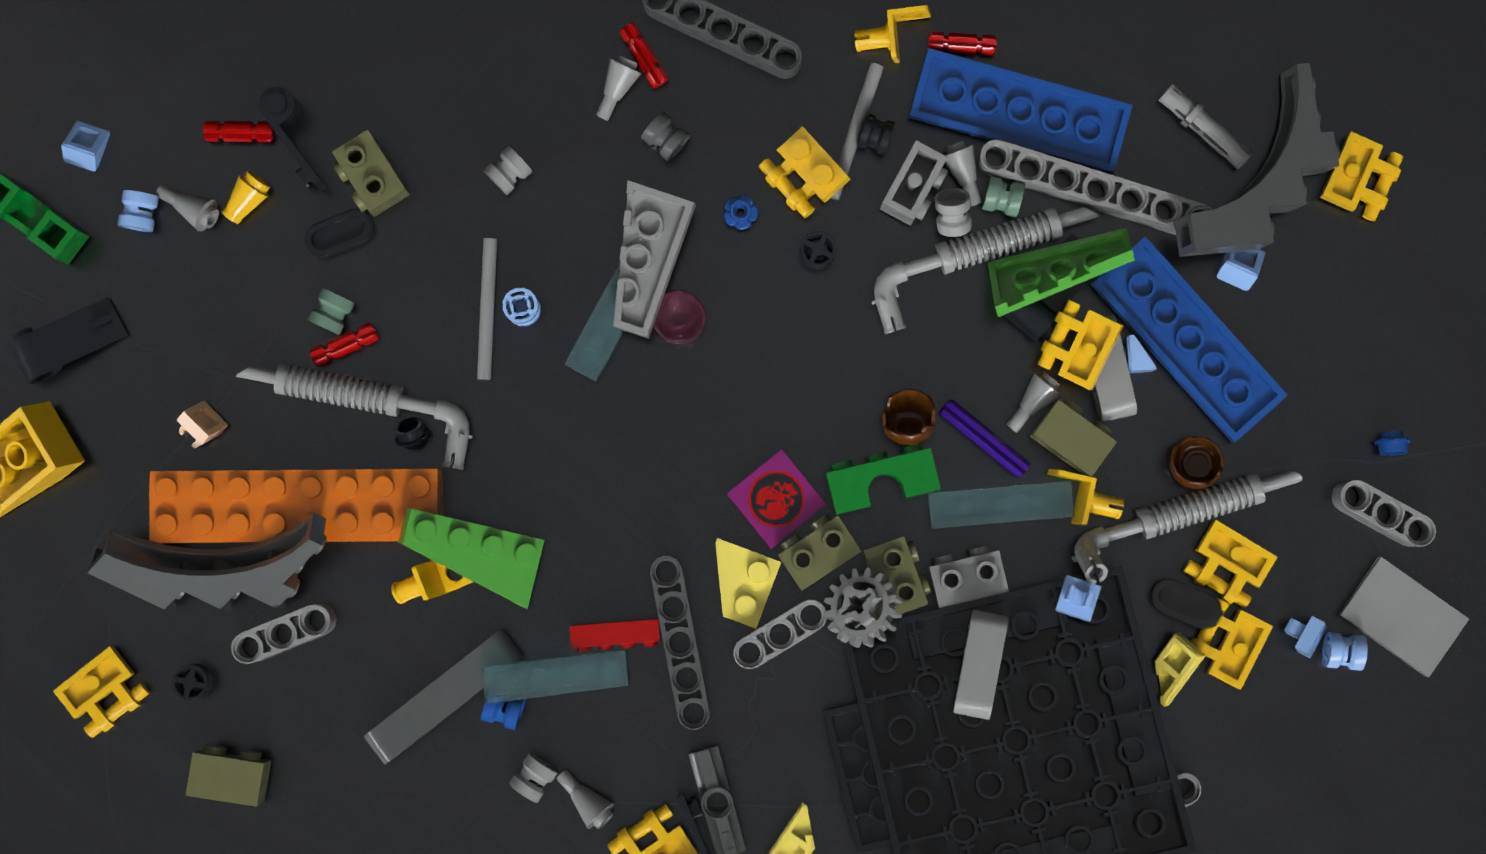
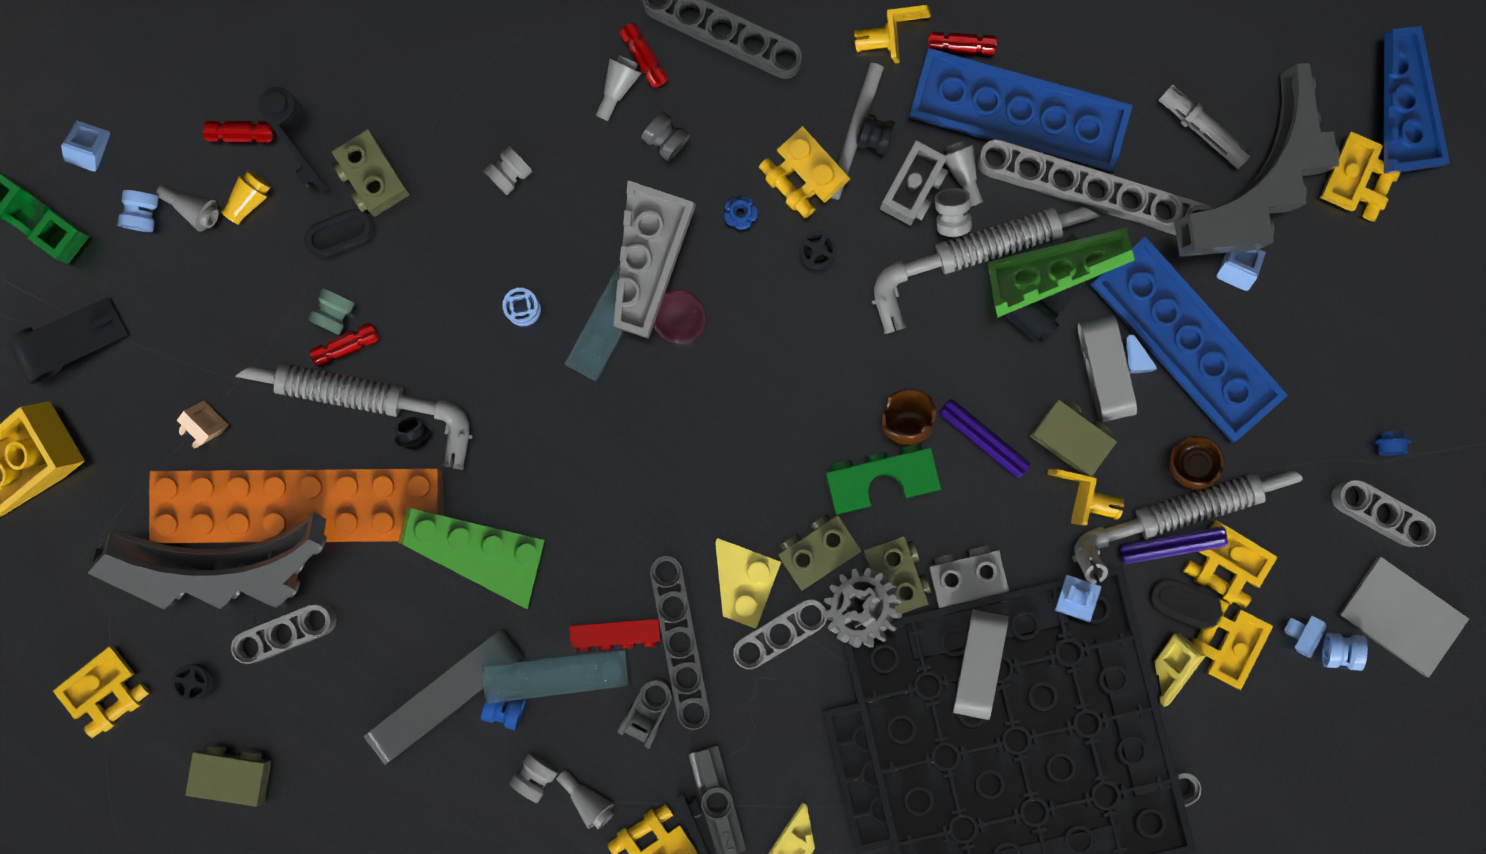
(427, 580): yellow bracket -> none
(487, 309): light grey bar -> none
(646, 714): none -> dark grey piece
(776, 499): tile -> none
(1000, 505): clear light blue plate -> none
(1003, 196): sand green wheel -> none
(1039, 394): light grey cone -> none
(1089, 350): yellow plate -> none
(1174, 545): none -> dark purple axle
(1411, 110): none -> blue wing

